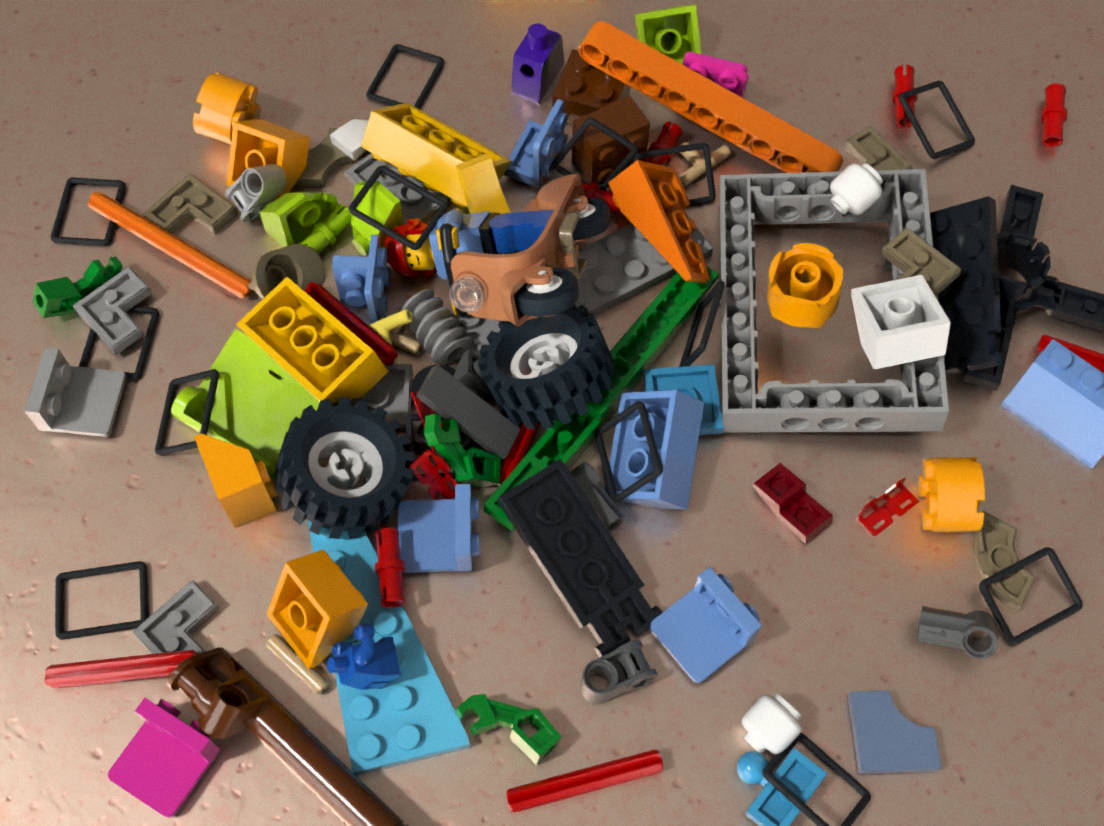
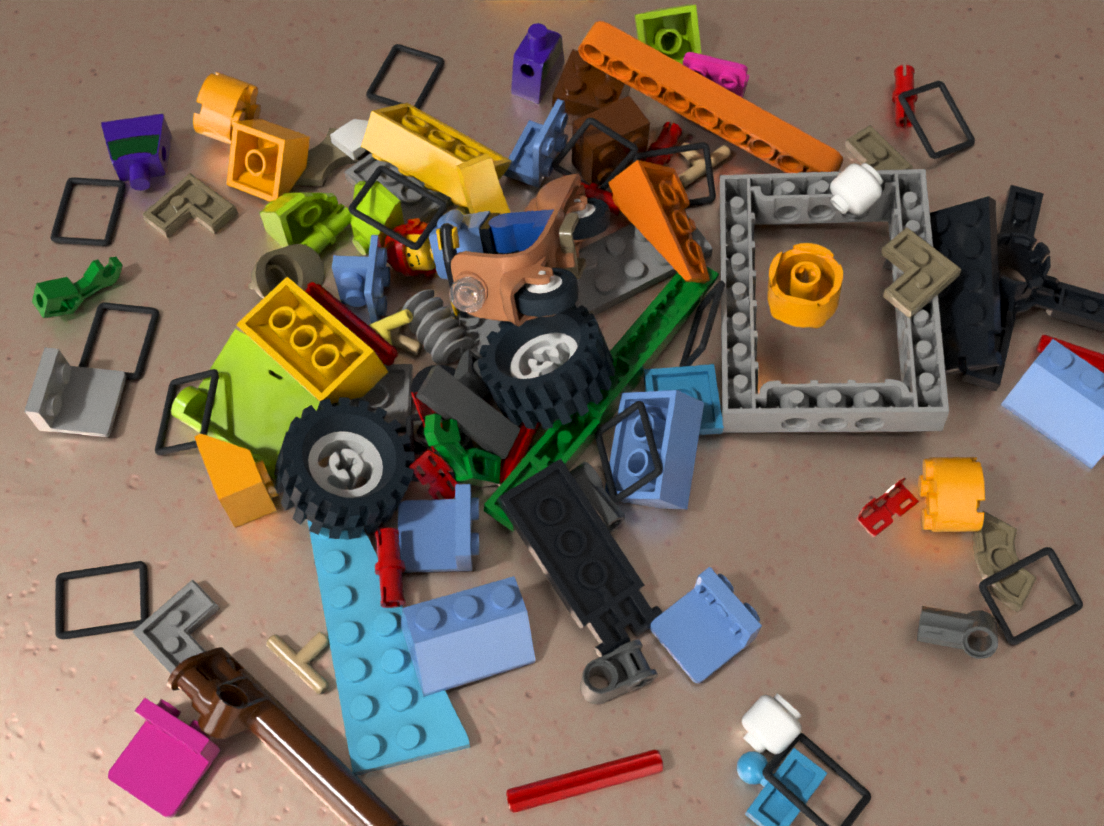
(107, 307): light grey tile -> none
(114, 669): axle -> none
(138, 148): none -> dark purple torso
(170, 244): orange axle -> none
(256, 189): light grey piece -> none
(315, 606): light orange slope -> none
(365, 664): blue piece -> none
(468, 635): none -> medium blue slope
(496, 713): green piece -> none
(791, 503): dark red slope -> none
(887, 739): sand blue tile -> none
(900, 321): white slope -> none
(1054, 115): red pin -> none

